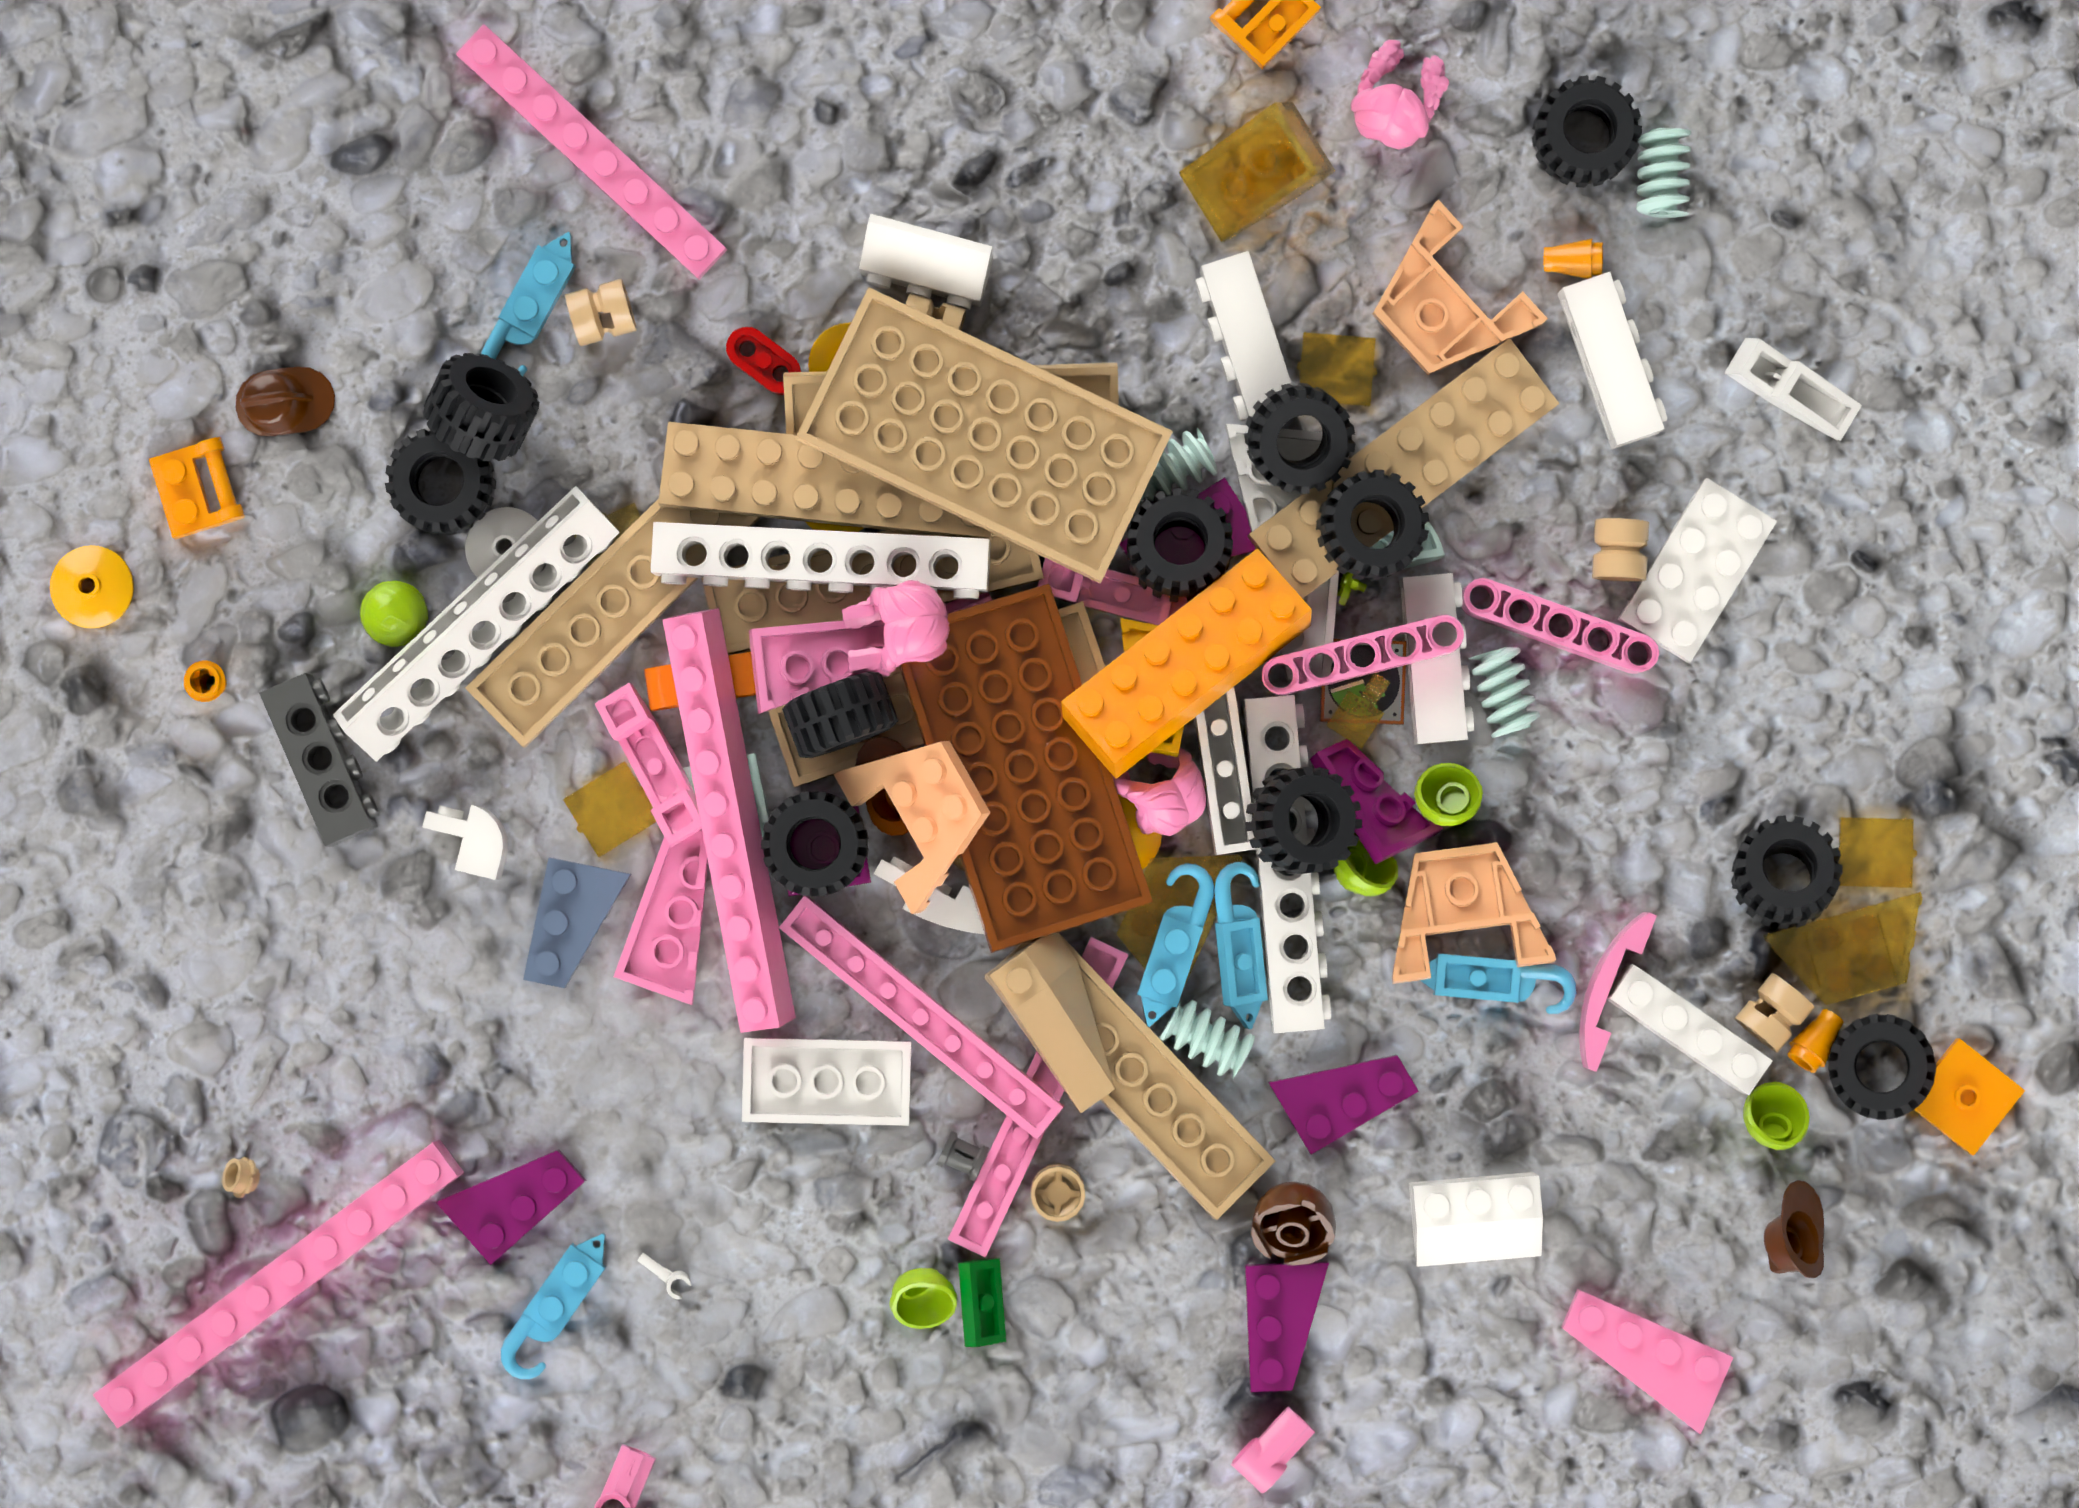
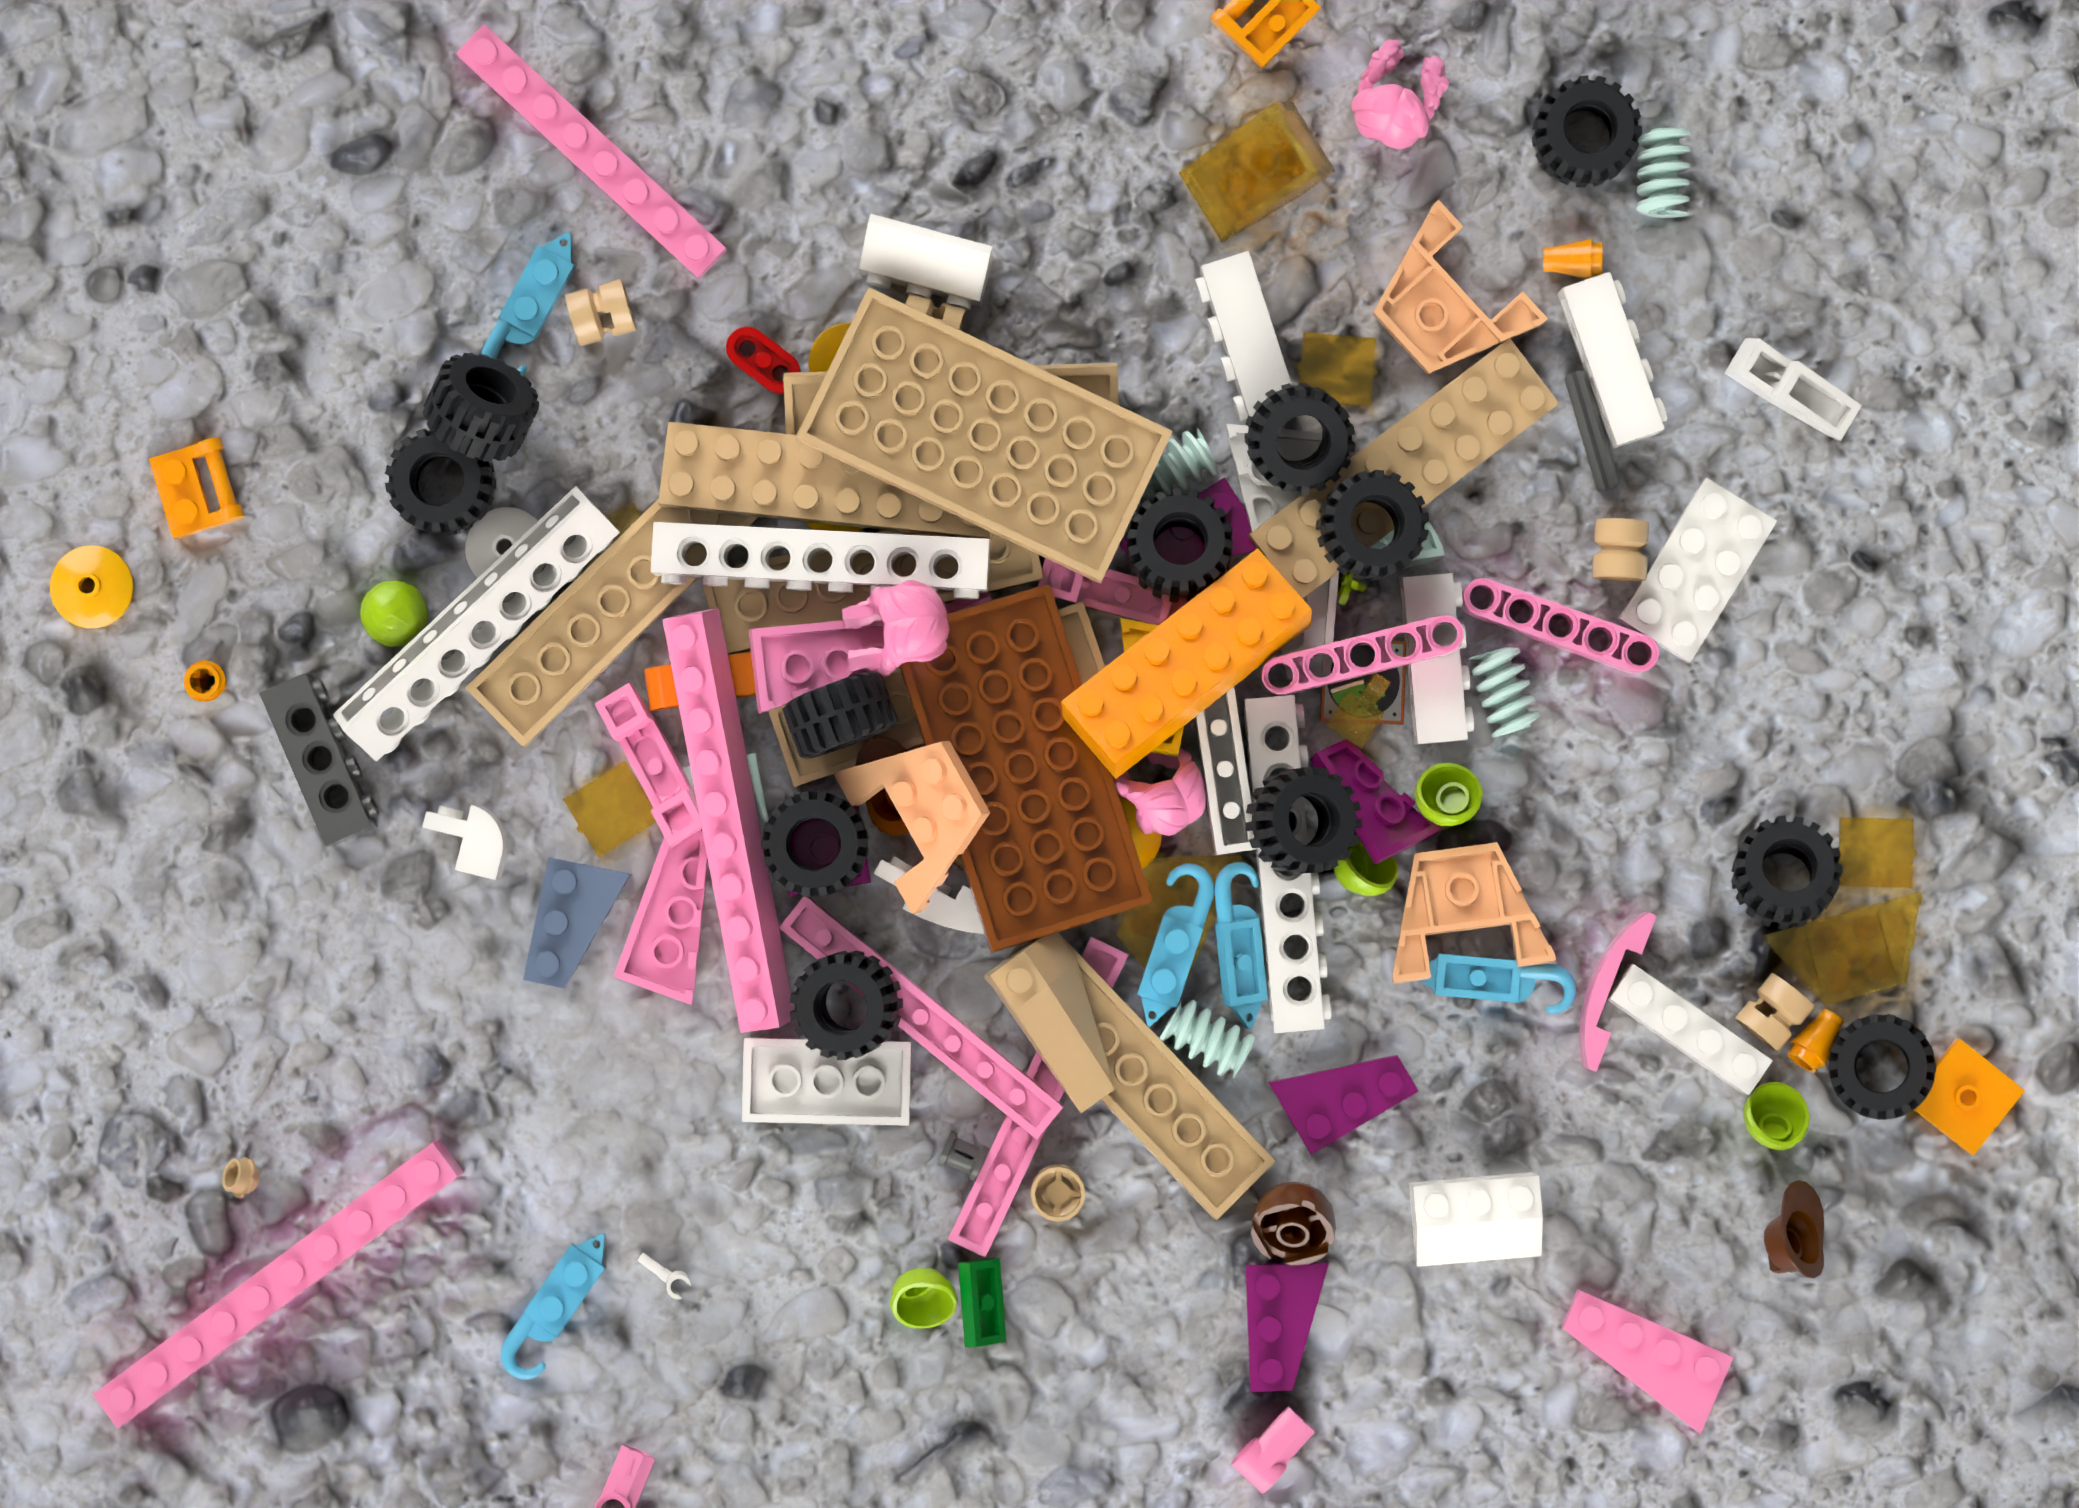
(284, 401): reddish brown piece -> none
(511, 1204): magenta wing -> none
(813, 1013): none -> black tyre
(1591, 430): none -> dark grey axle

